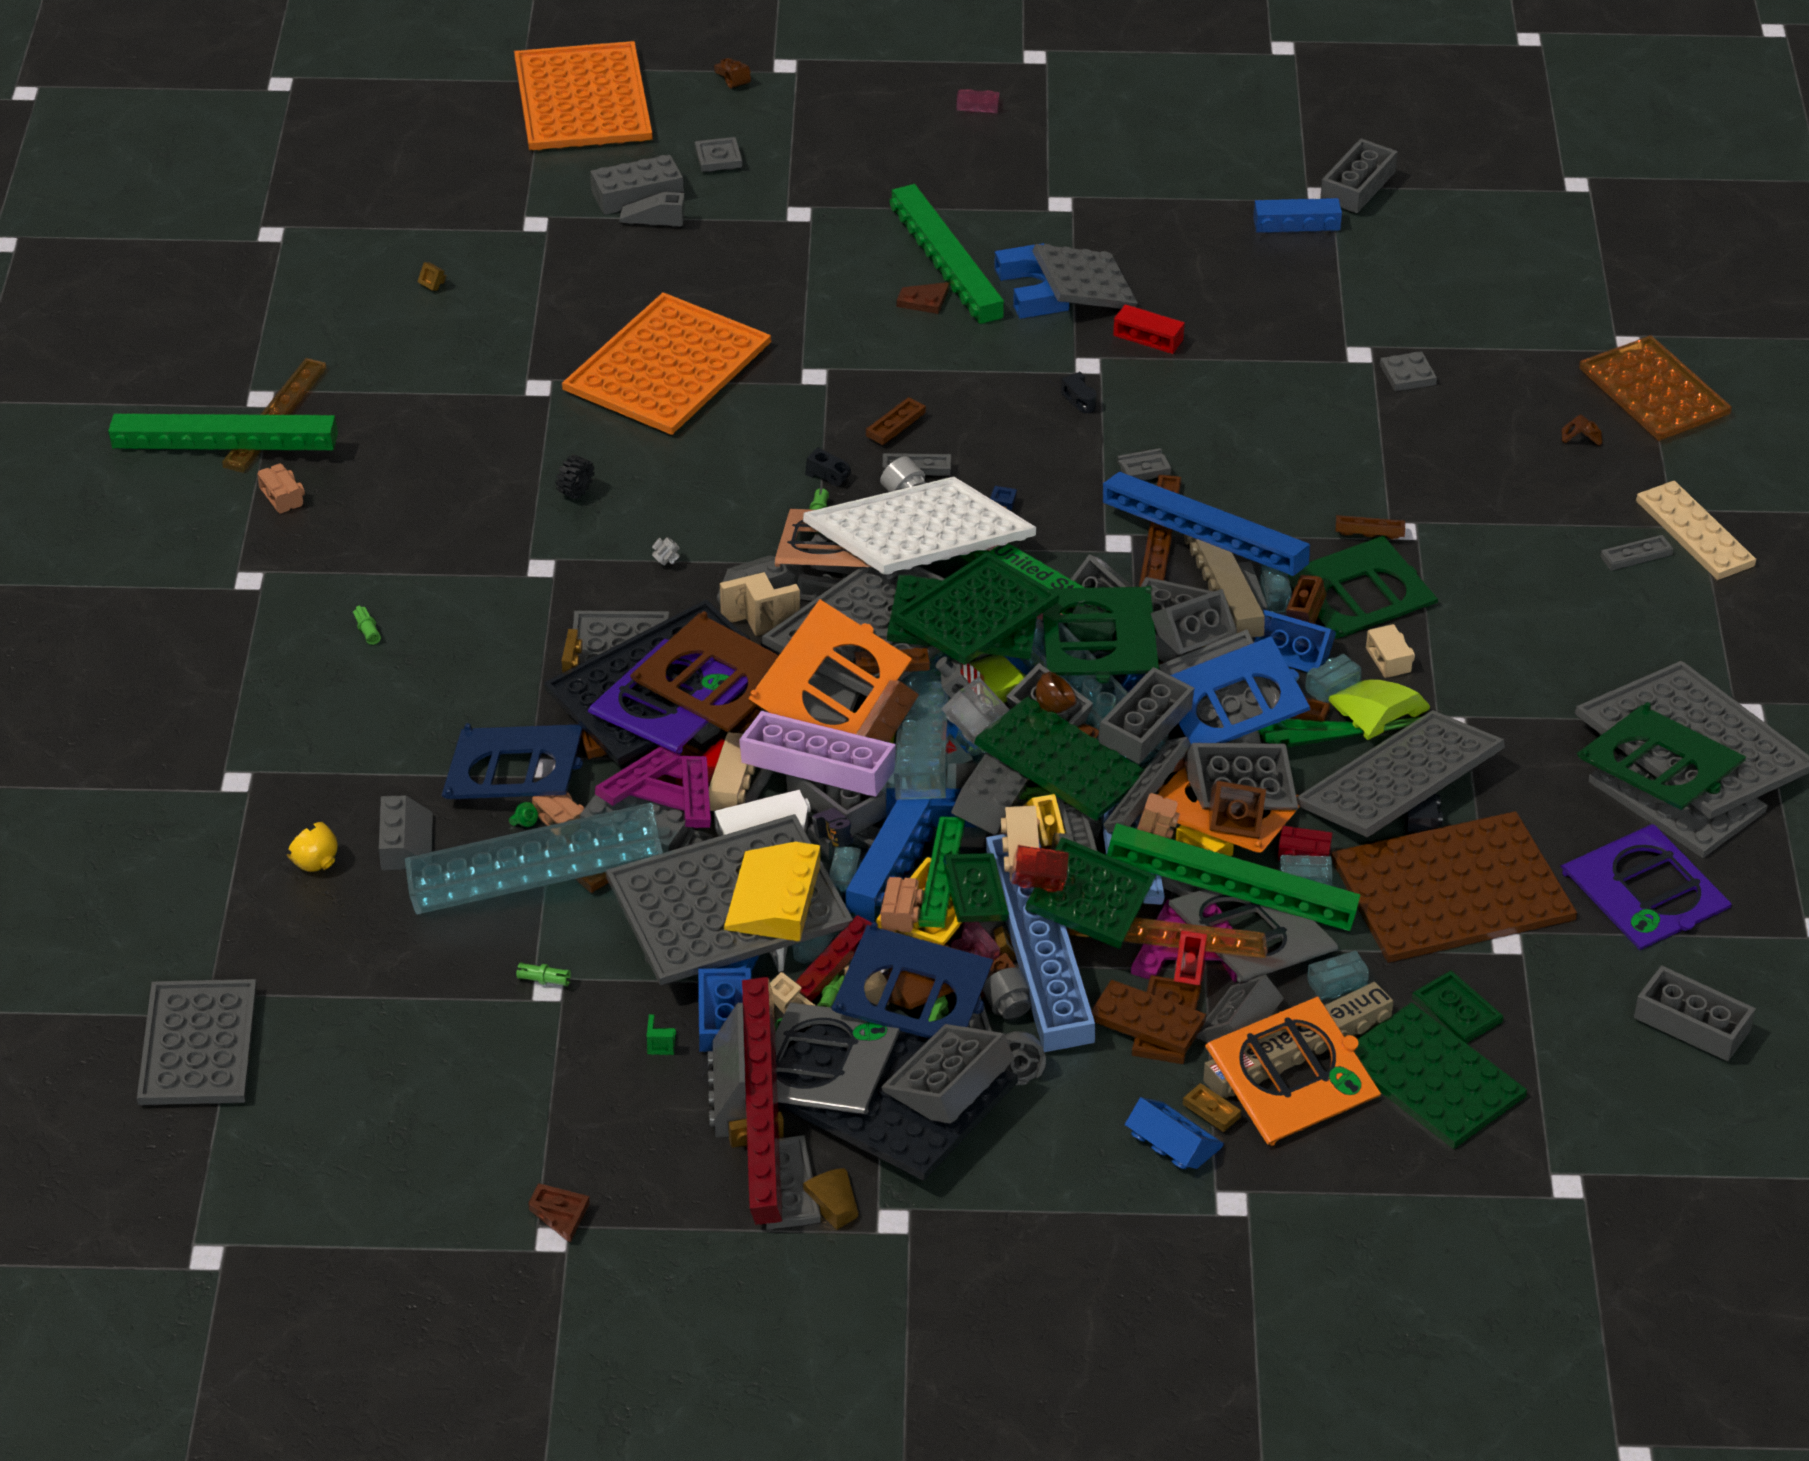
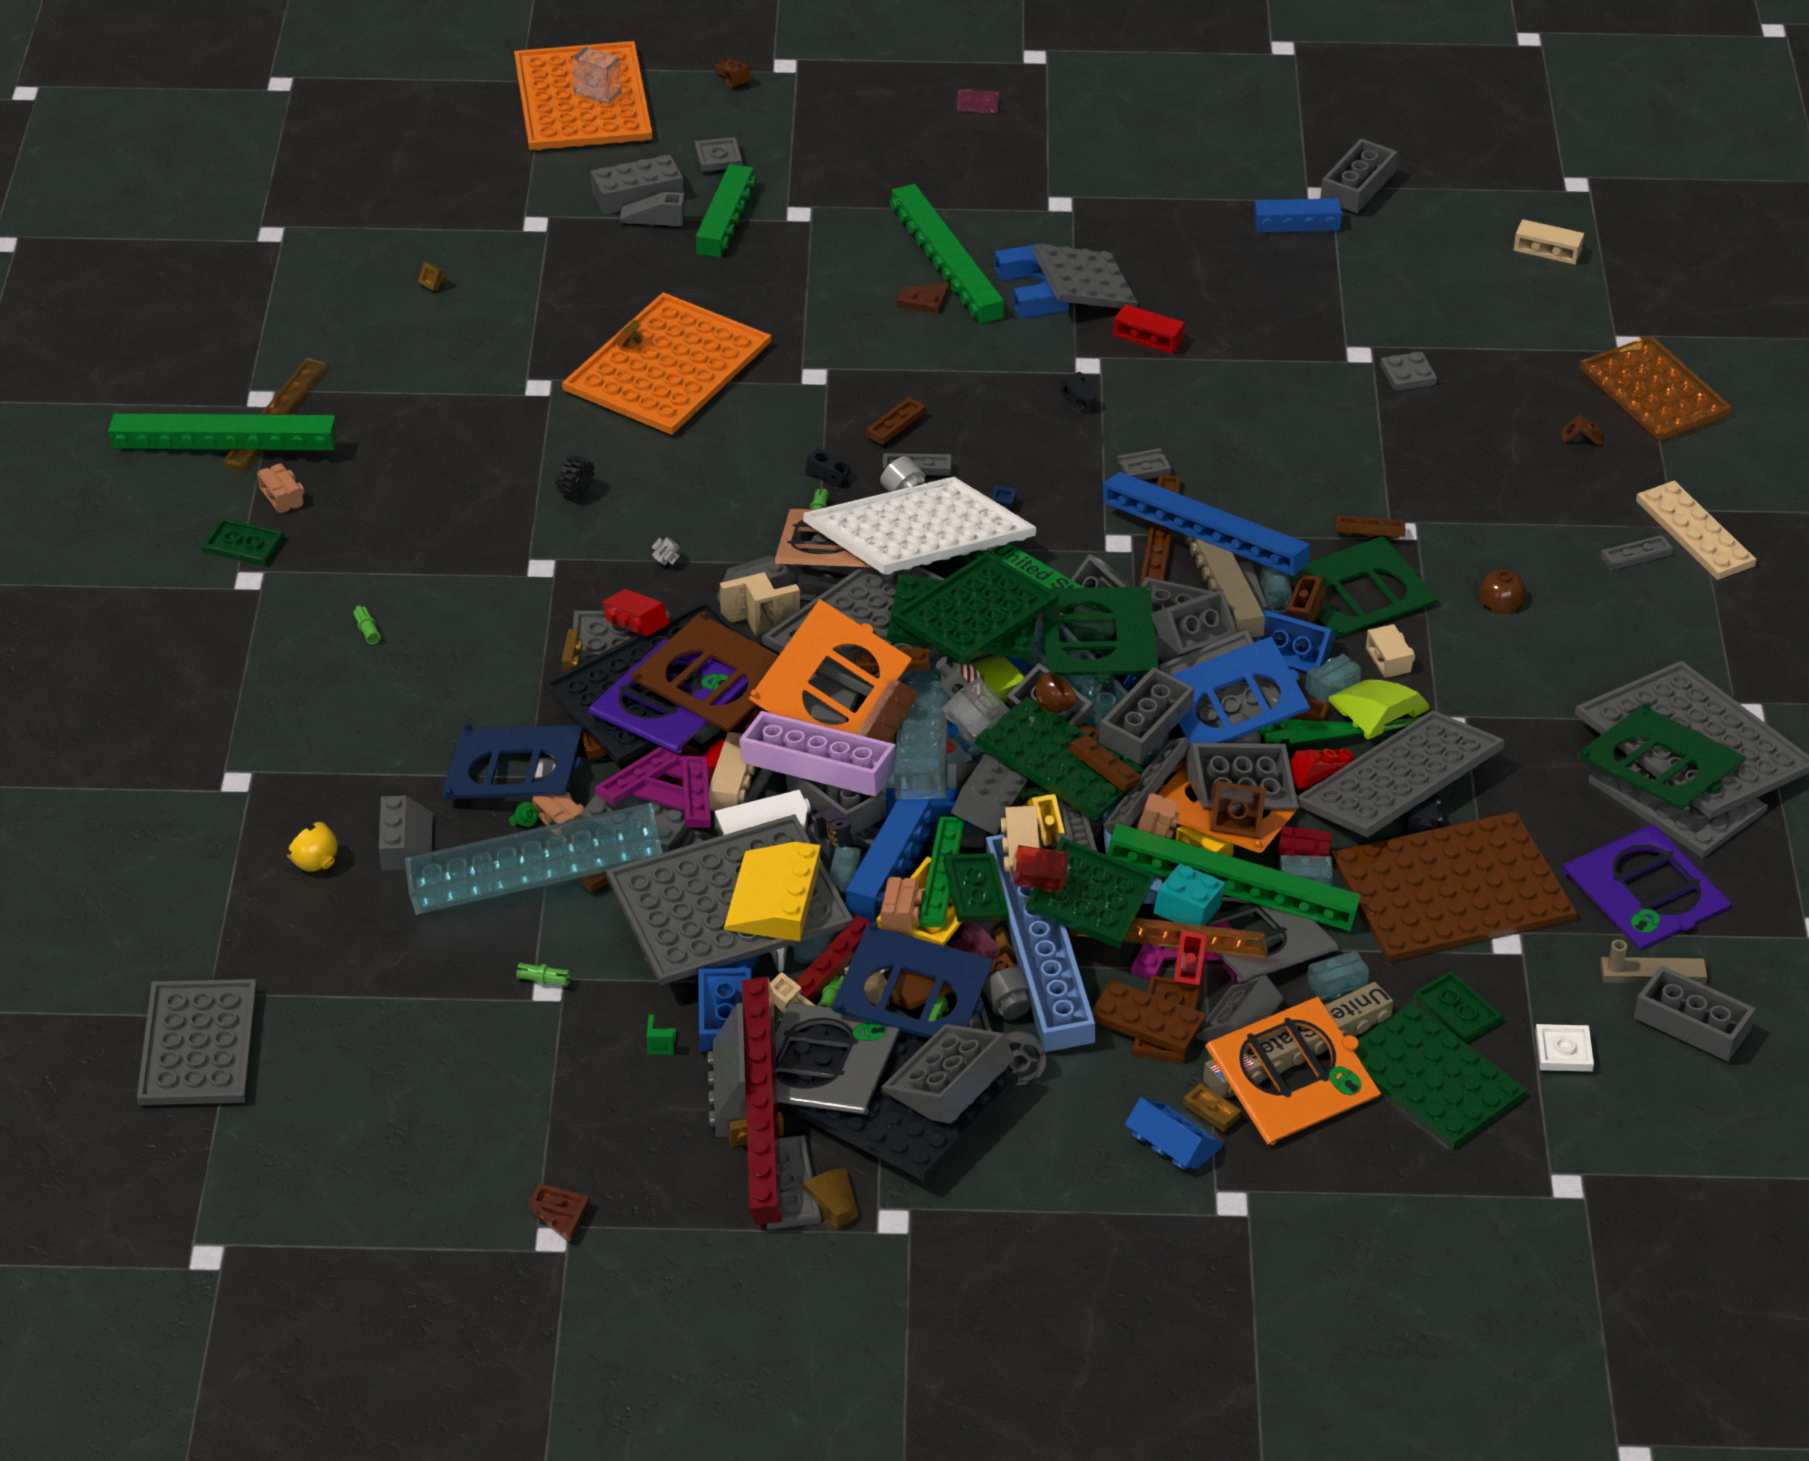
(243, 542): none -> dark green tile
(596, 75): none -> clear brick
(630, 334): none -> pearl gold tile
(635, 612): none -> red brick
(725, 210): none -> green brick
(1105, 763): none -> reddish brown plate
(1189, 896): none -> teal brick
(1315, 765): none -> red slope
(1502, 592): none -> reddish brown cylinder
(1548, 241): none -> tan brick
(1564, 1047): none -> white plate
(1640, 970): none -> dark tan piece

